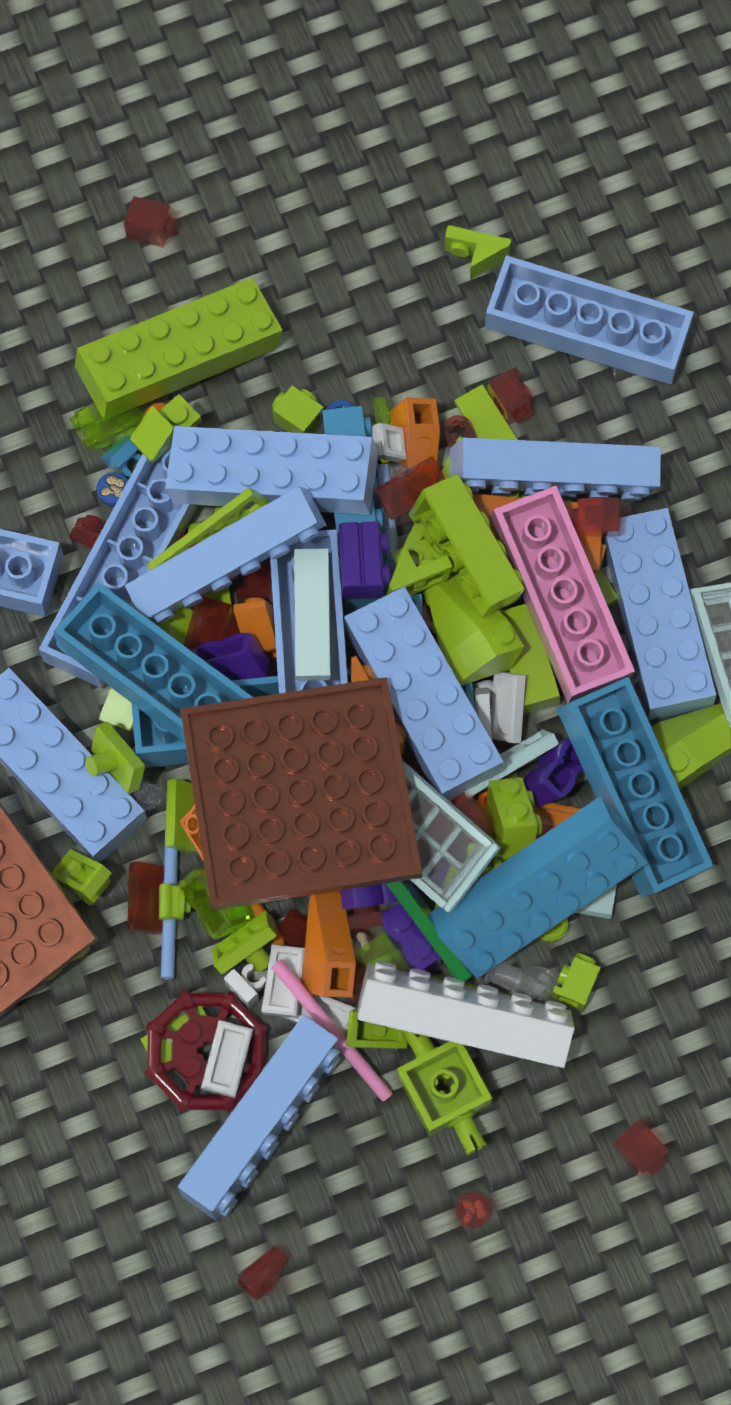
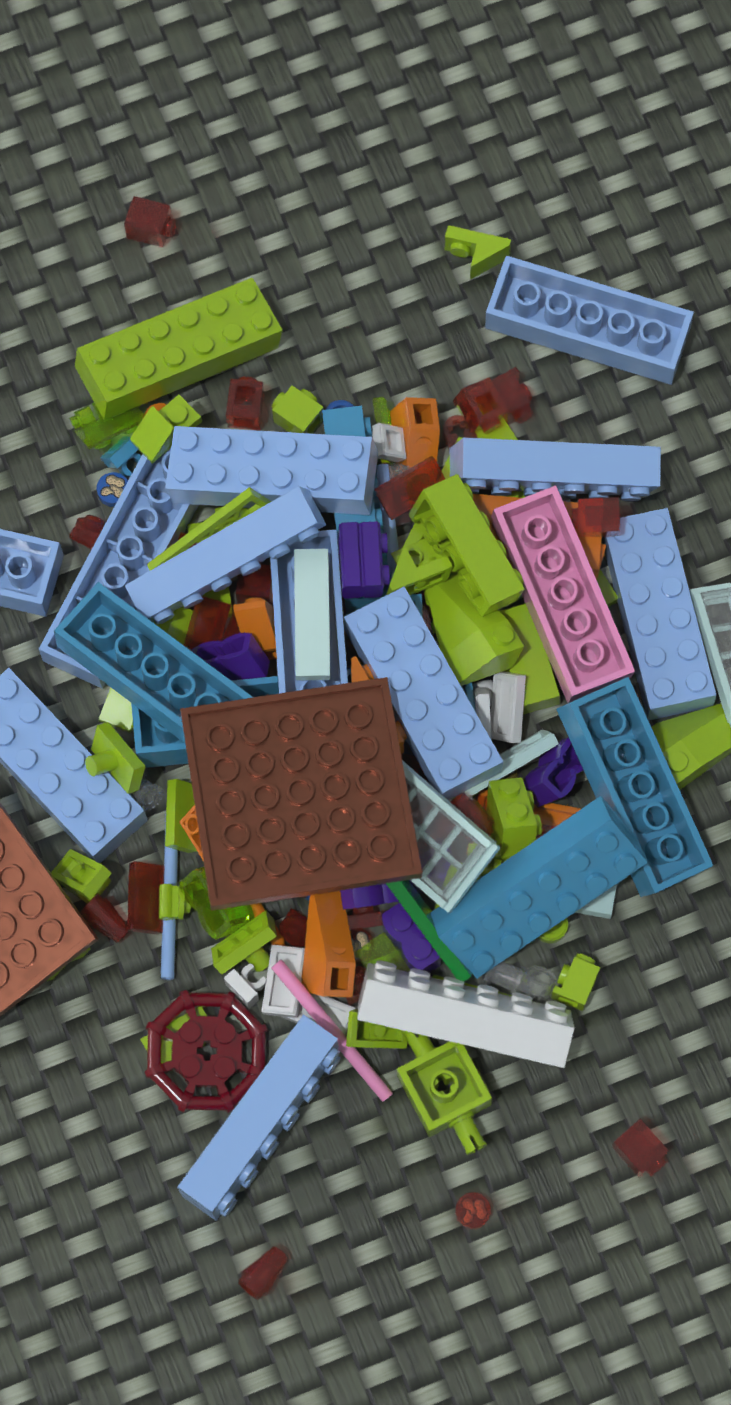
(104, 918): none -> clear red cone
(226, 1059): white tile -> none
(245, 416): none -> clear red brick
(485, 398): none -> clear red brick

